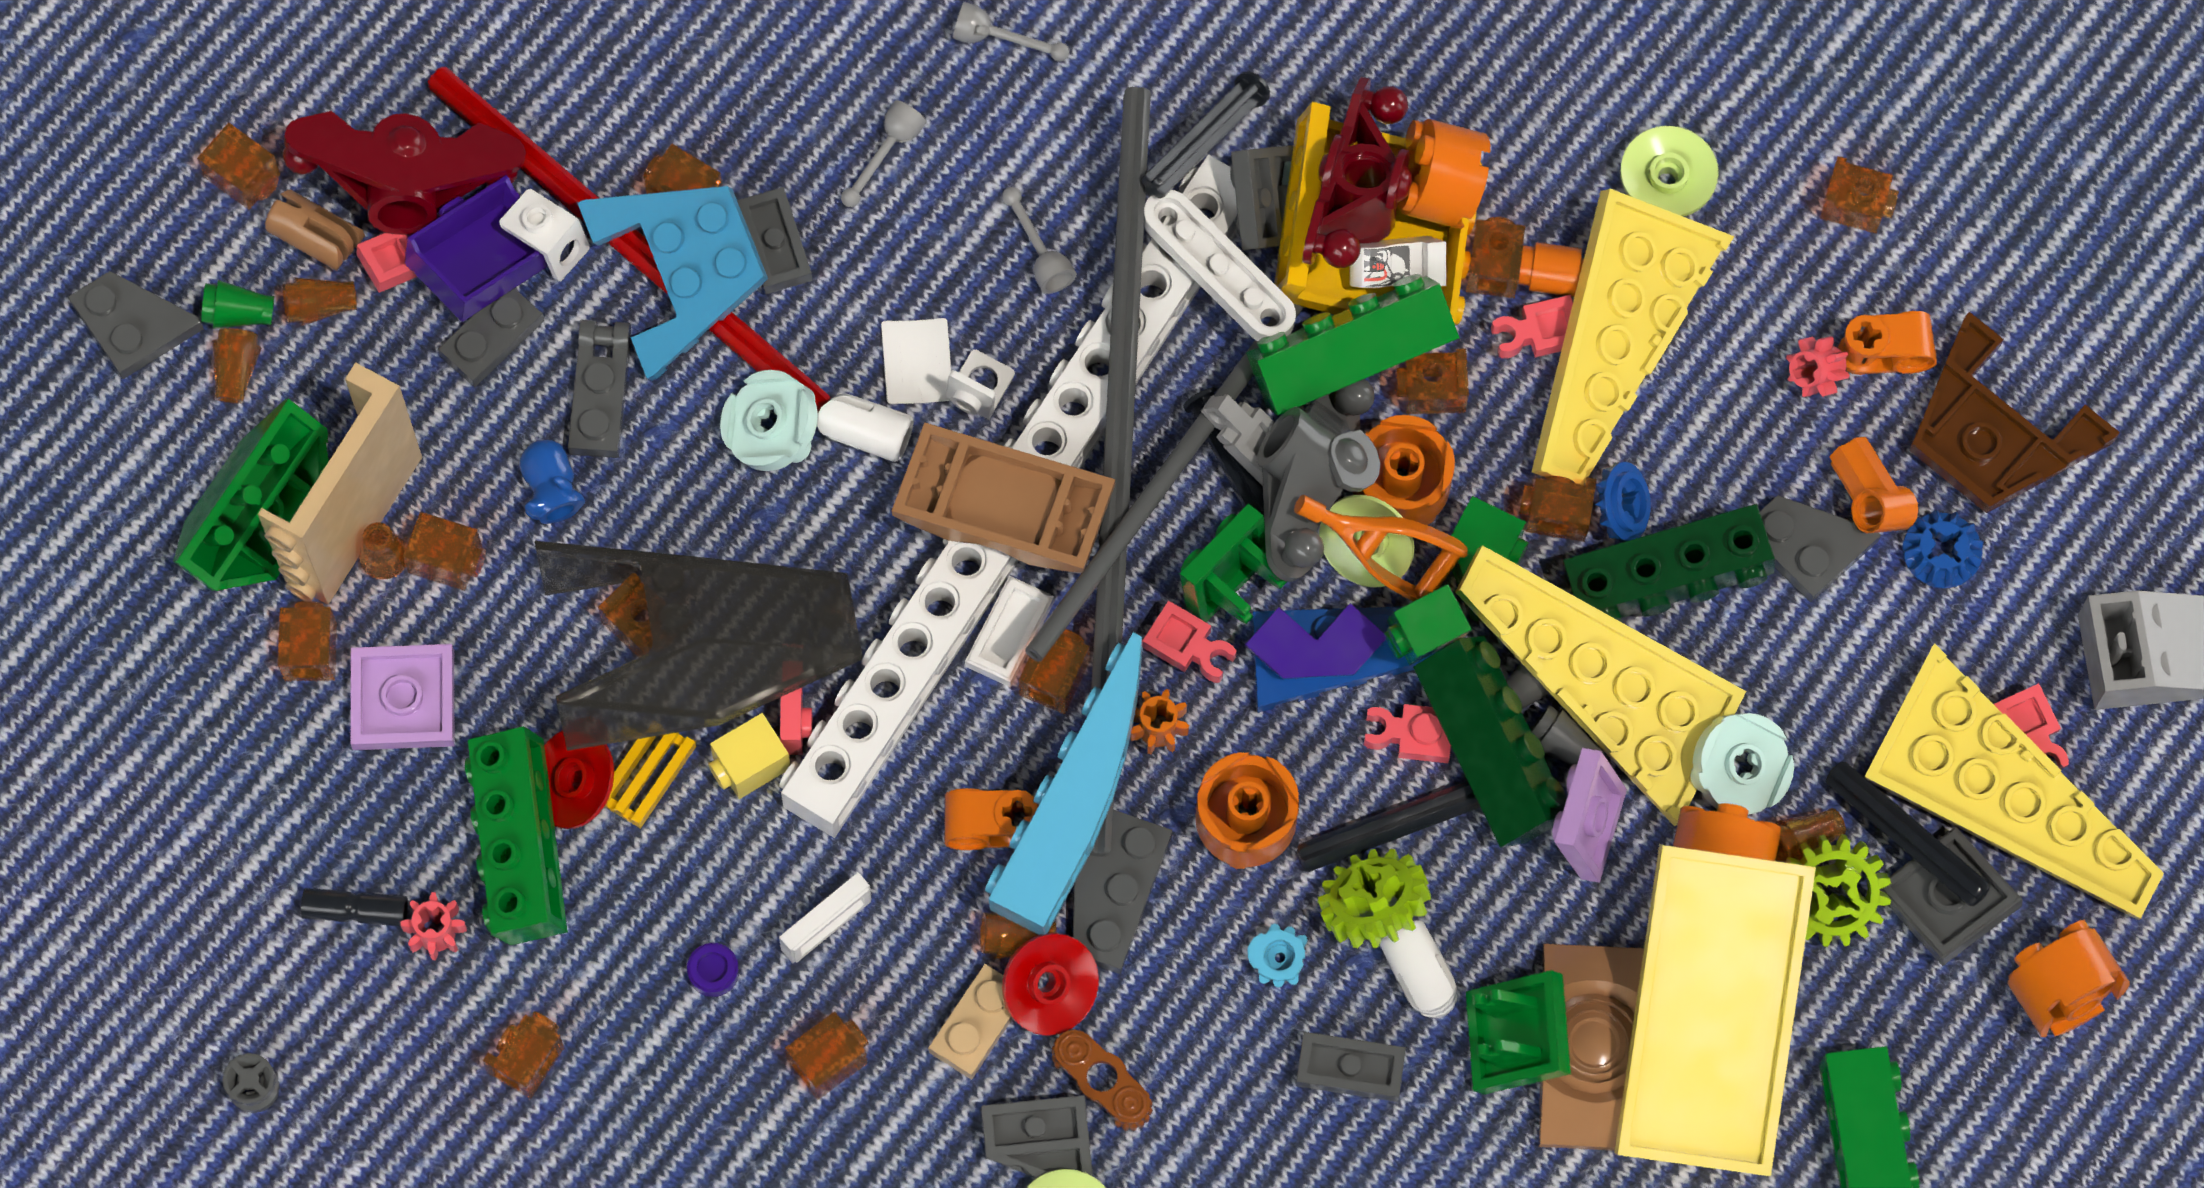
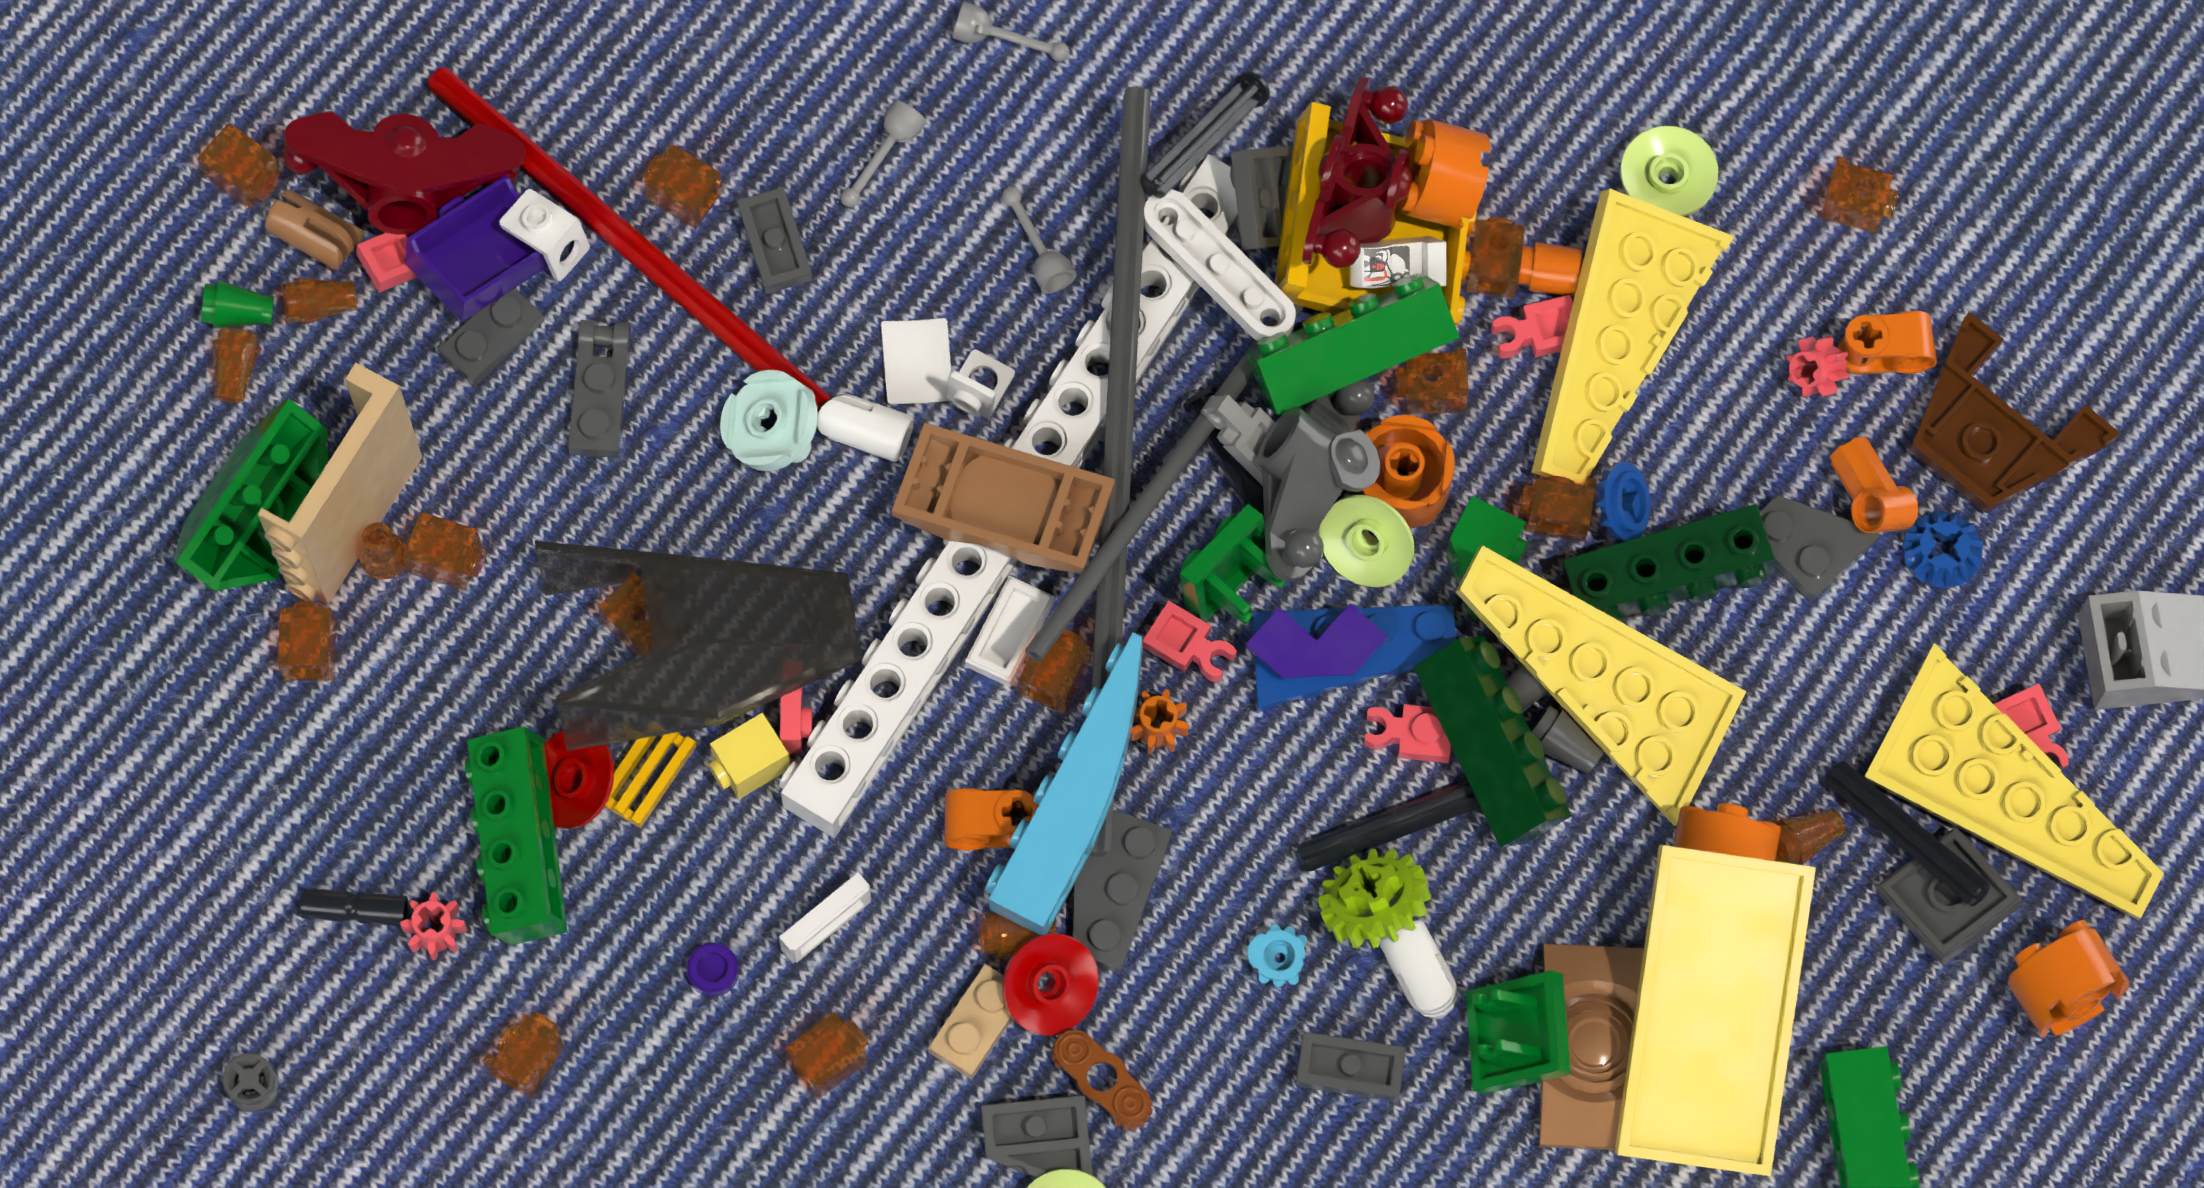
(131, 322): dark grey wing -> none
(402, 697): lavender plate -> none
(550, 478): blue animal -> none
(700, 254): dark azure wing -> none
(1254, 782): orange brick -> none
(1375, 531): orange piece -> none
(1426, 626): green brick -> none
(1590, 814): lavender plate -> none
(1714, 762): light aqua plate -> none
(1847, 873): lime gear -> none

